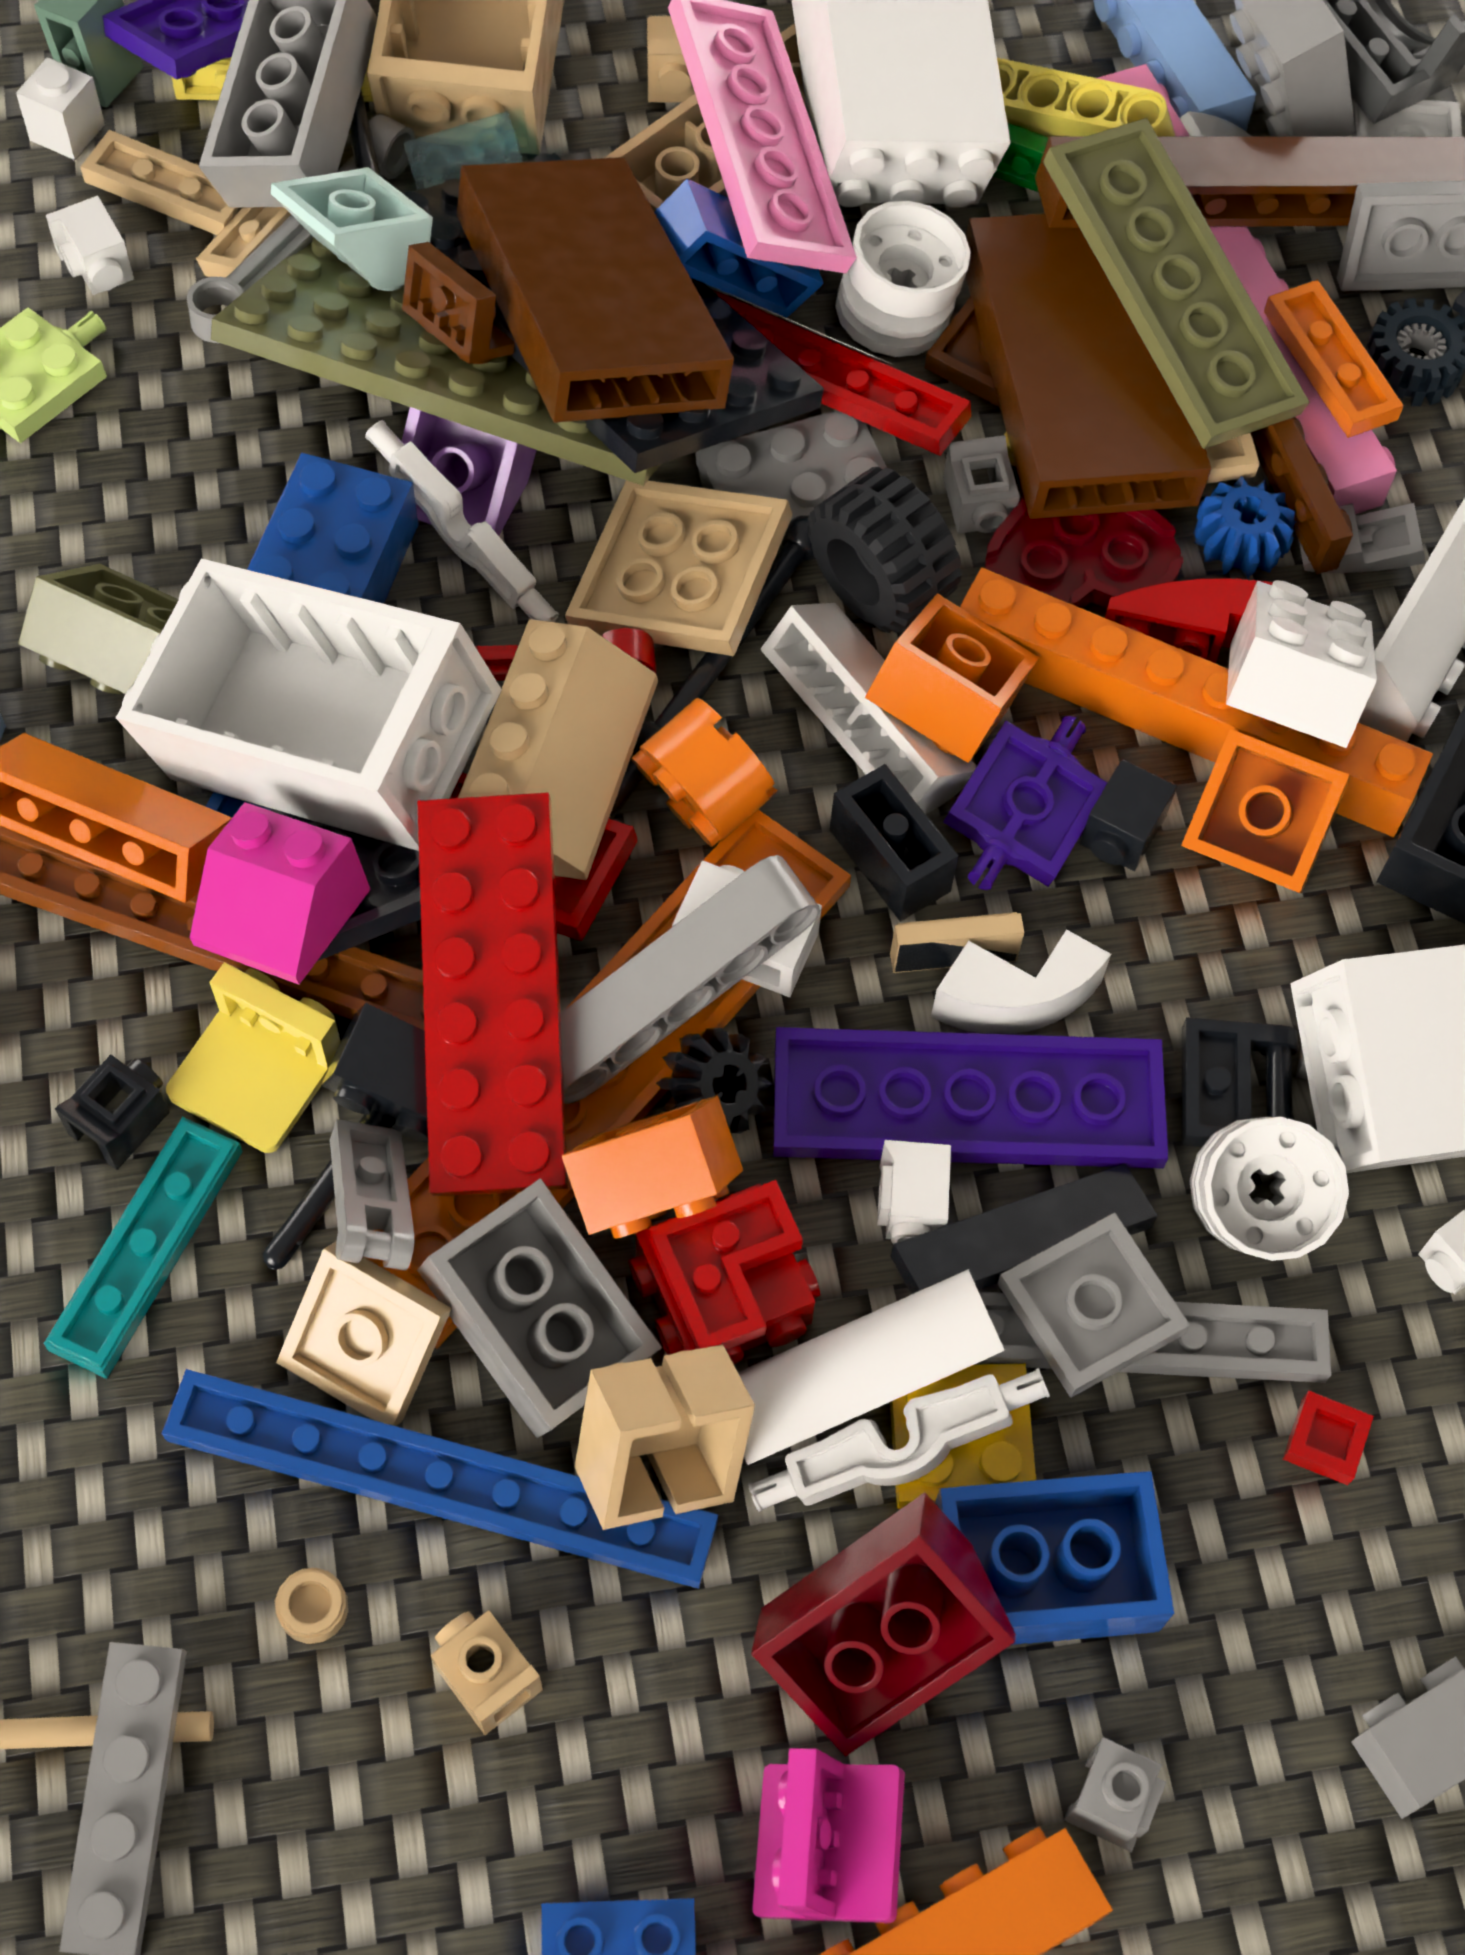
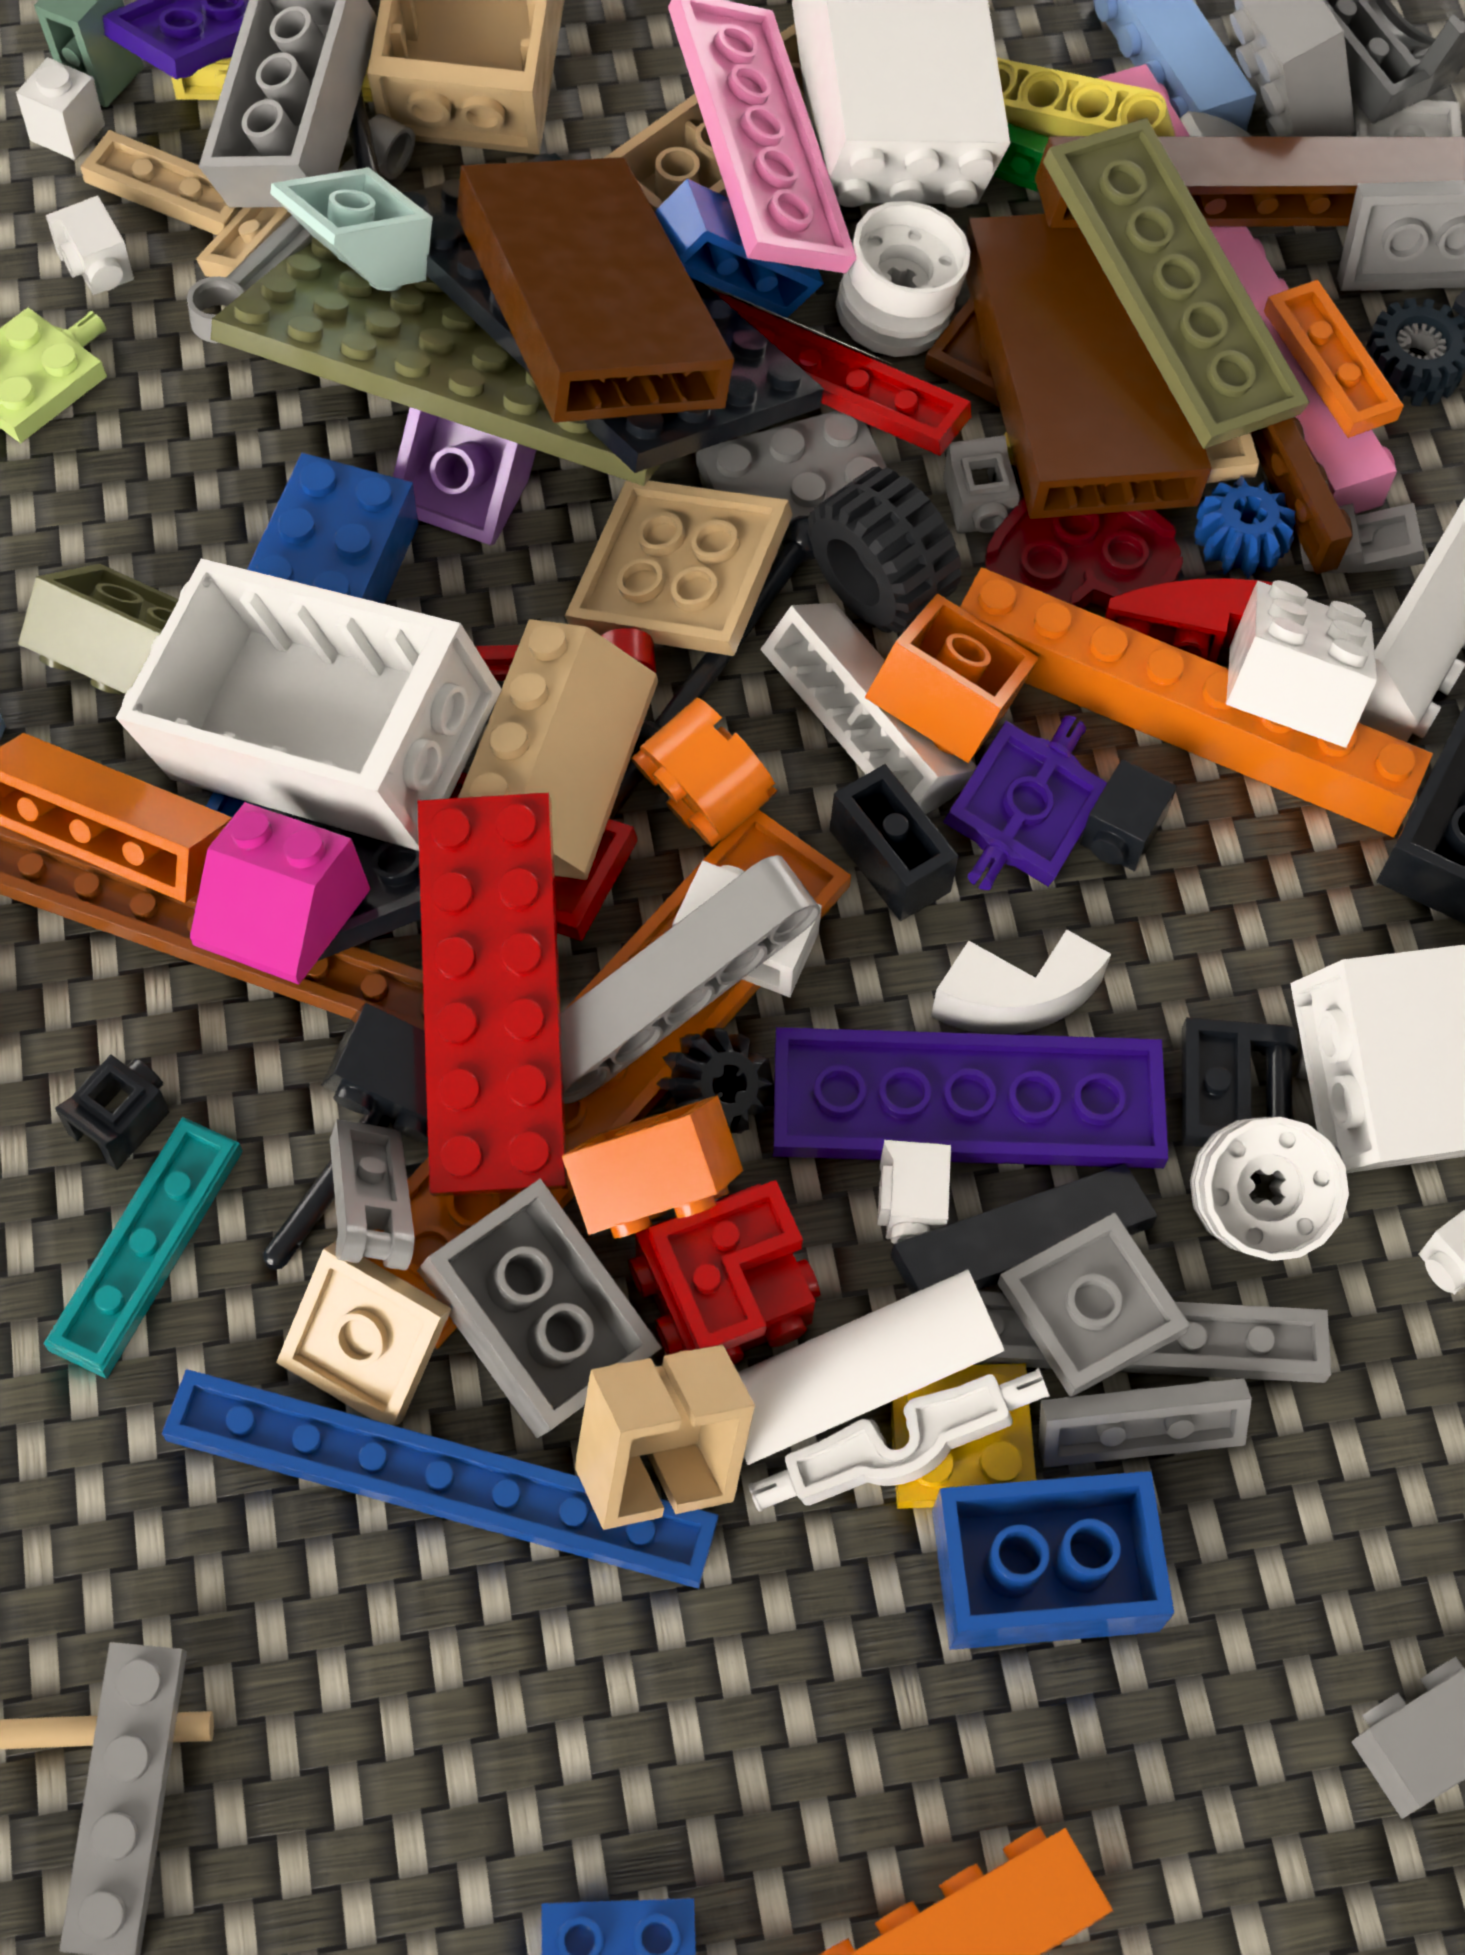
(256, 1059): light yellow bracket -> none
(311, 1605): tan tile -> none
(441, 154): clear light blue hinge -> none
(452, 306): reddish brown bracket -> none
(474, 544): white piece -> none
(492, 1694): tan brick -> none
(666, 64): tan bracket -> none
(828, 1840): dark pink bracket -> none
(883, 1626): dark red slope -> none
(940, 941): tan tile -> none
(1117, 1795): light grey window -> none
(1144, 1422): none -> light grey plate
(1266, 810): orange brick -> none
(1328, 1437): red plate -> none

